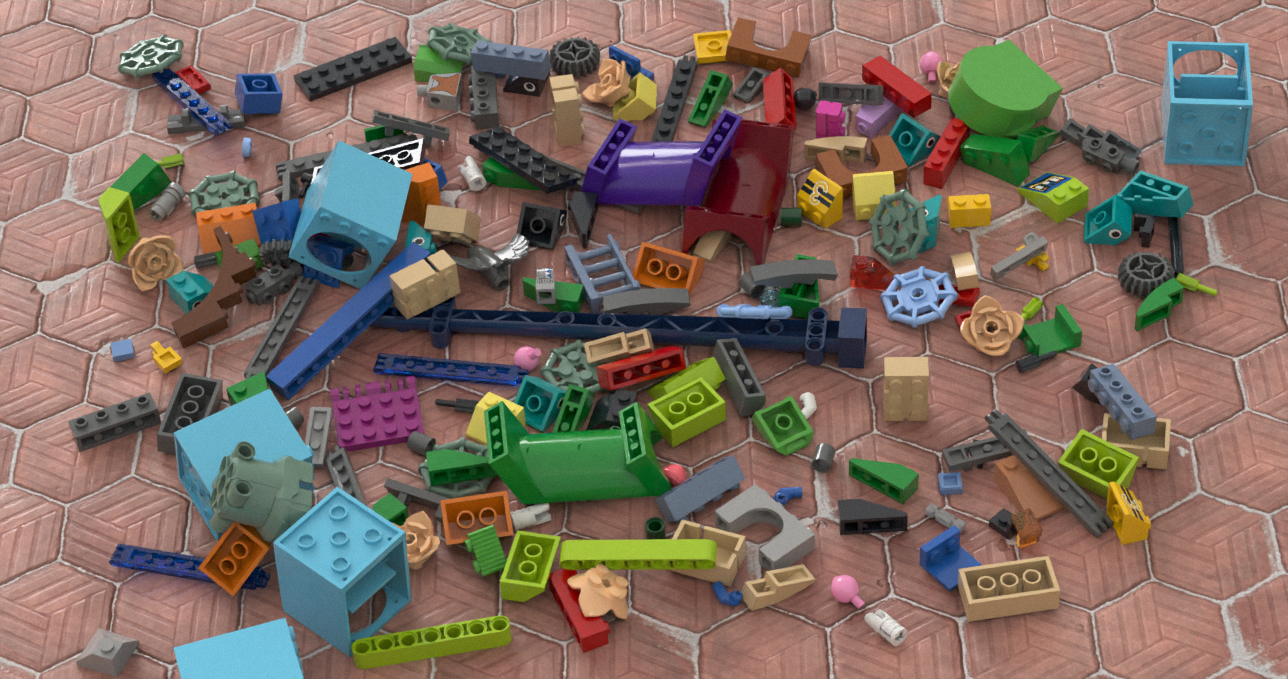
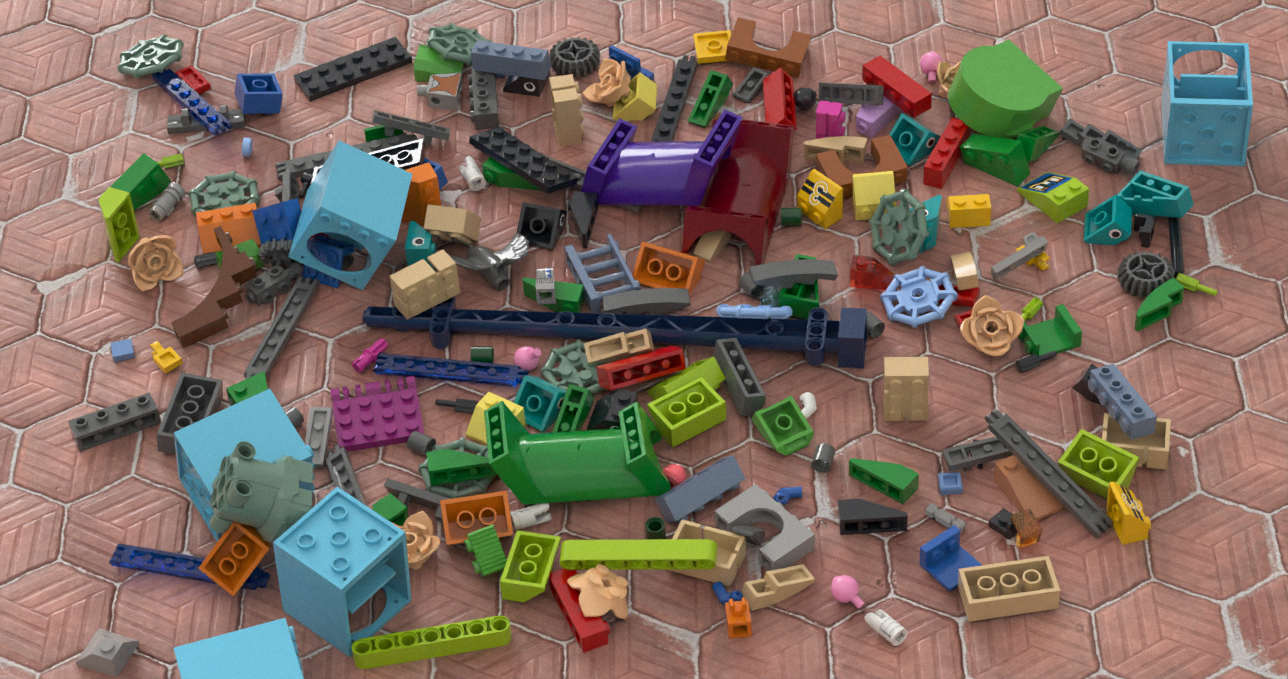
(188, 289): teal slope -> none
(341, 327): blue brick -> none
(369, 355): none -> dark pink axle
(482, 354): none -> dark green beam
(738, 618): none -> orange brick
(753, 534): none -> dark grey slope
(874, 326): none -> dark grey beam

